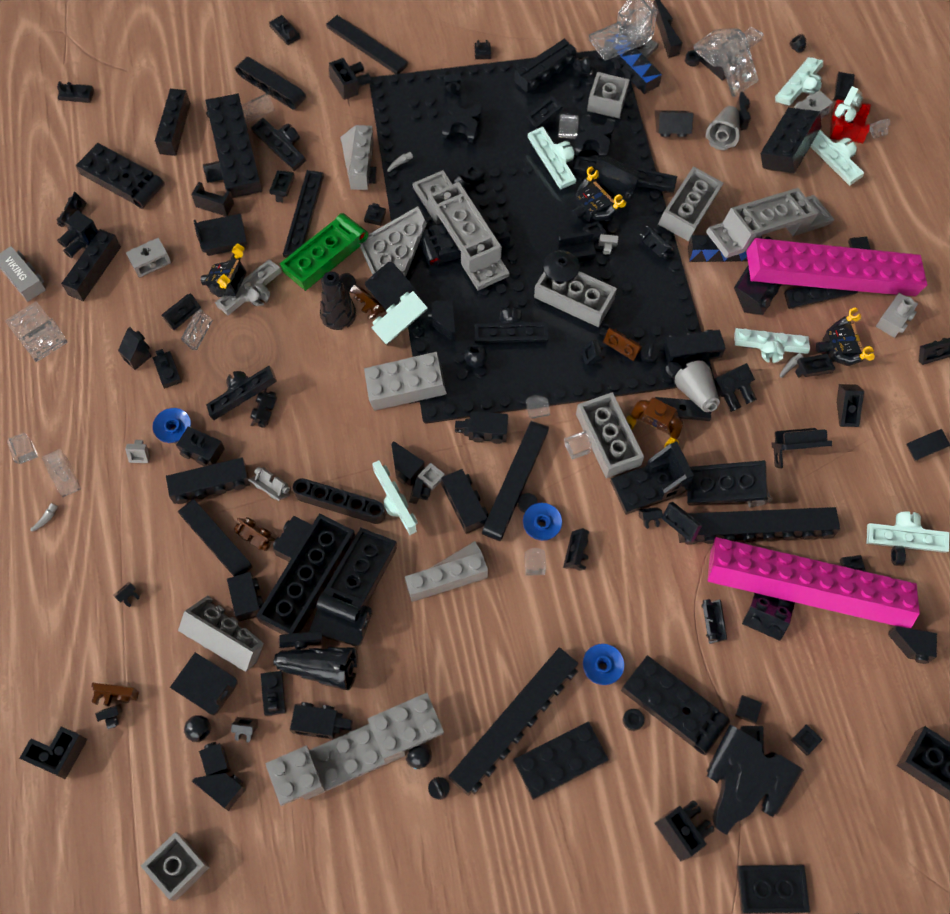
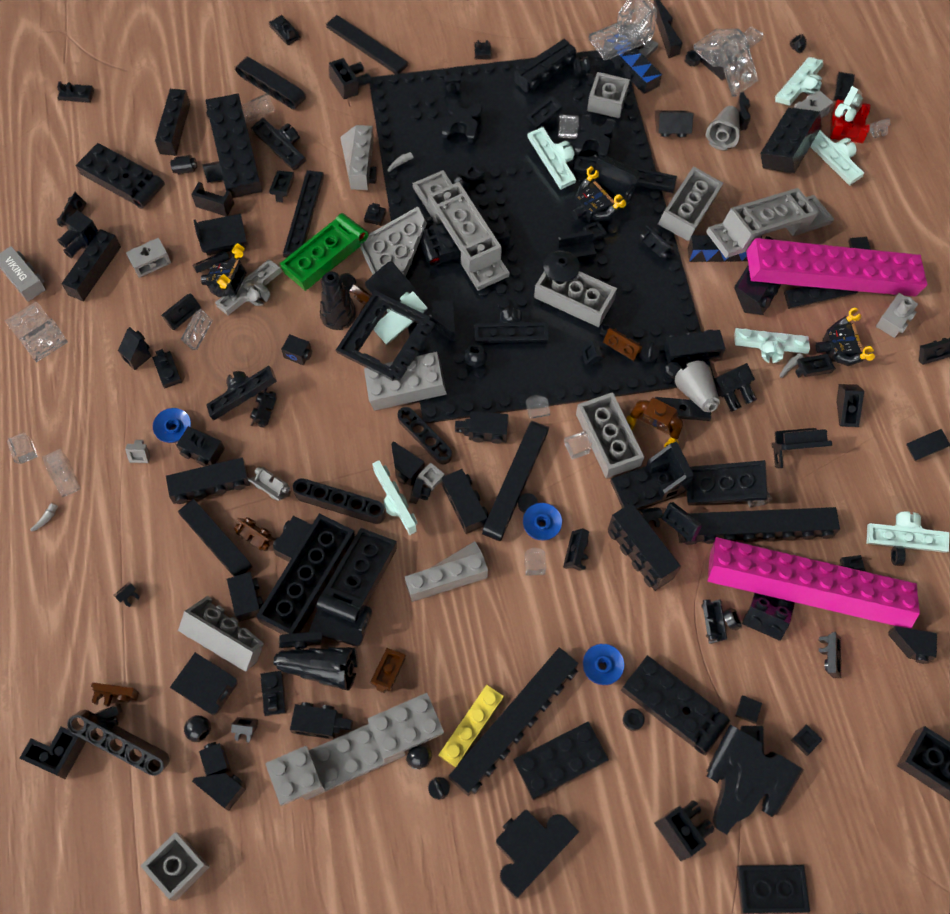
(108, 744): none -> black beam
(183, 164): none -> black brick
(208, 262): none -> black plate
(296, 349): none -> black brick
(366, 322): none -> black hinge
(387, 670): none -> reddish brown plate
(424, 435): none -> black beam
(471, 726): none -> light yellow plate
(531, 848): none -> black brick
(608, 242): light grey tile -> none
(643, 547): none -> black brick
(732, 619): none -> black tile
(833, 651): none -> black plate

